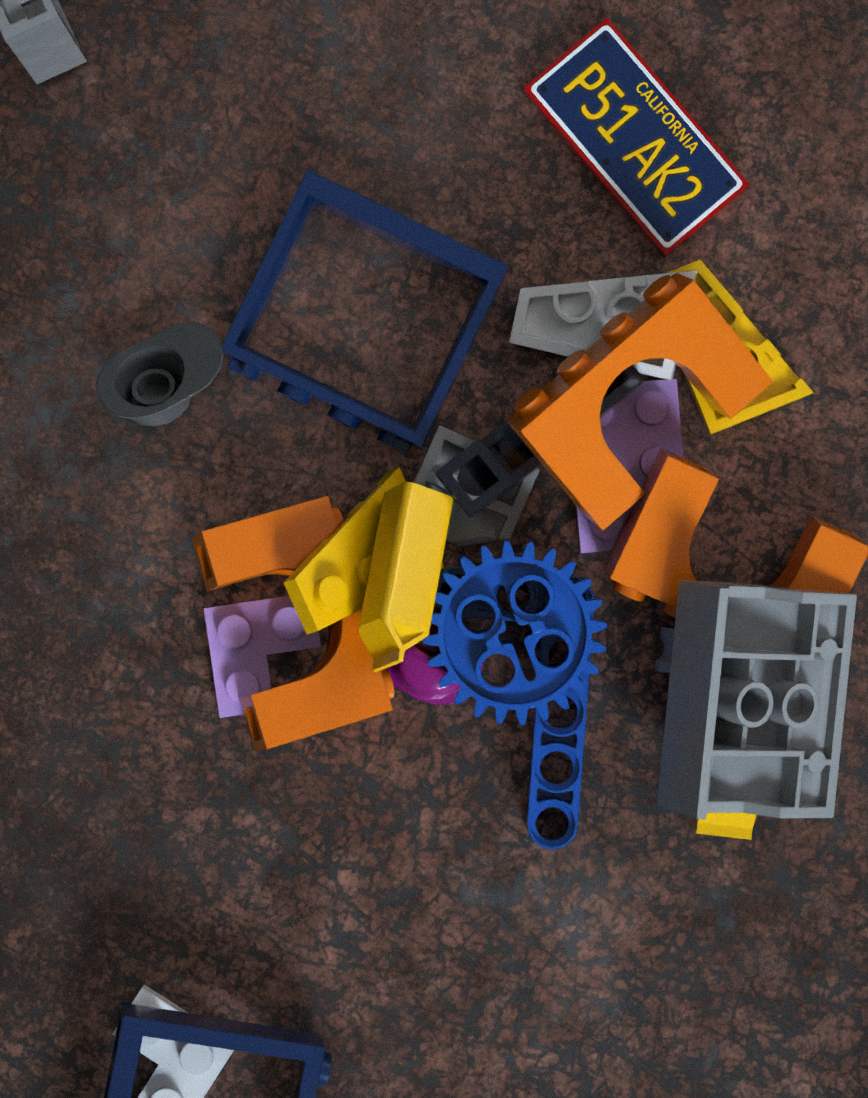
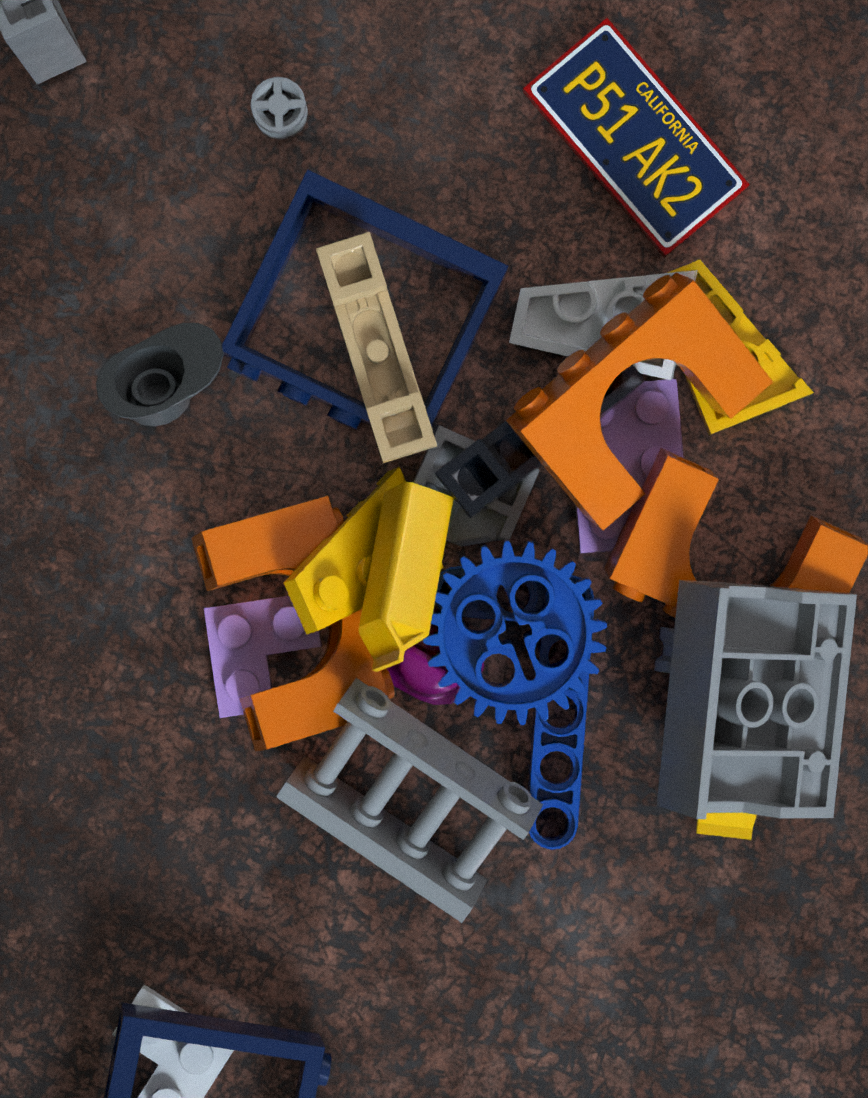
(278, 97): none -> light grey wheel
(376, 347): none -> tan slope
(385, 839): none -> light grey fence

